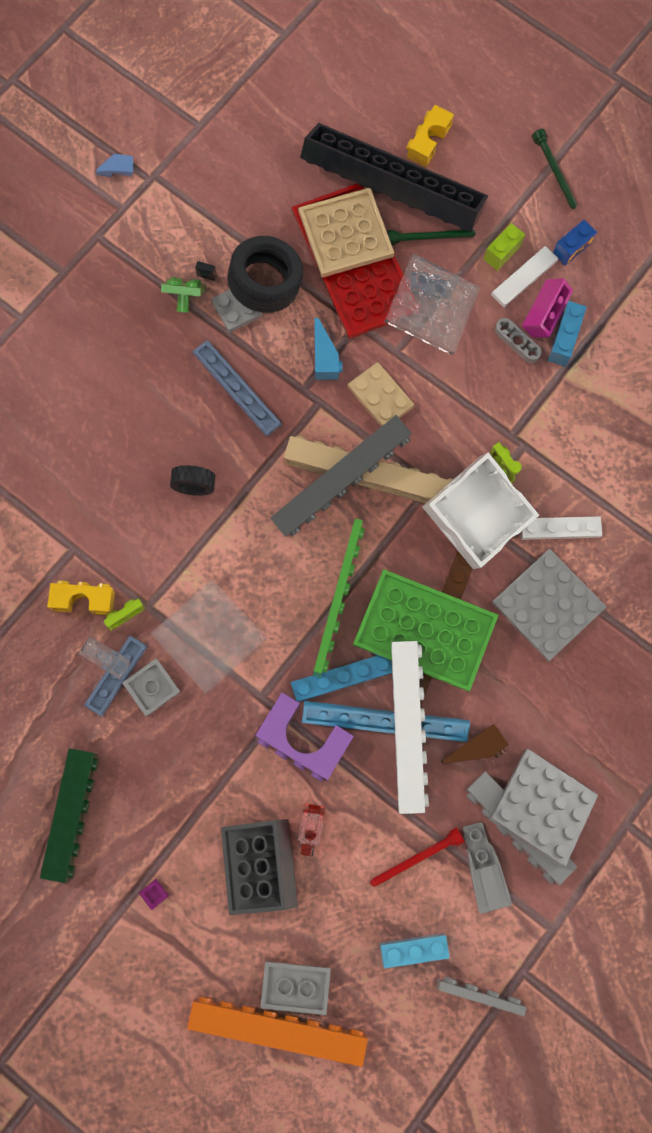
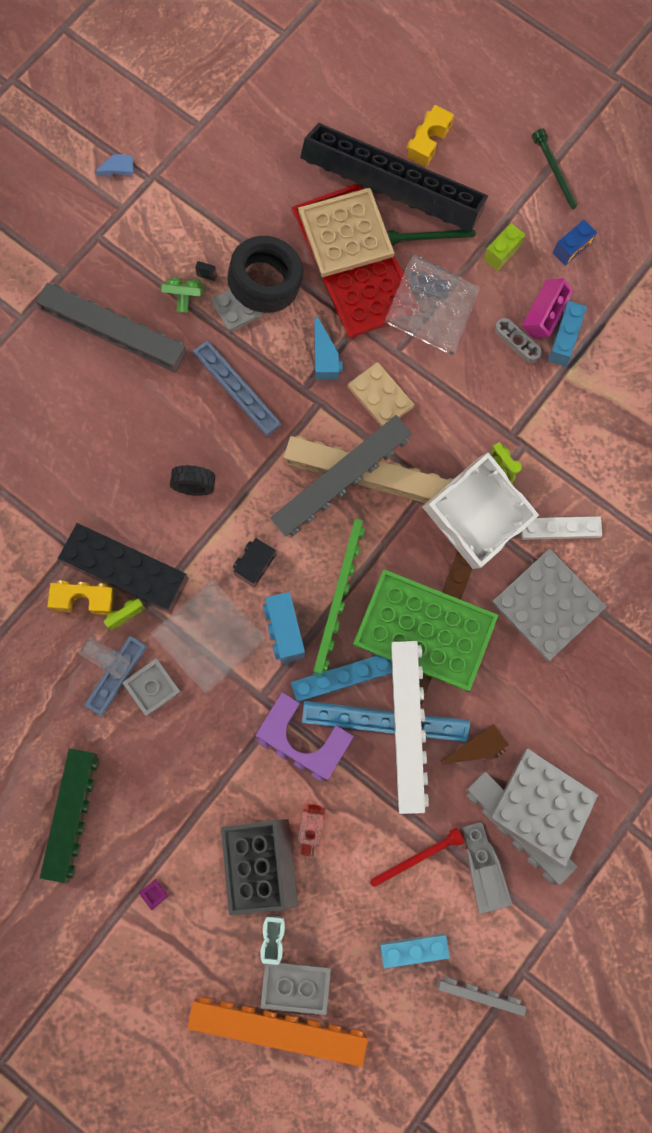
(111, 327): none -> dark grey brick
(123, 568): none -> black brick
(254, 562): none -> black brick
(272, 945): none -> light aqua brick
(284, 628): none -> dark azure brick
(524, 277): white tile -> none

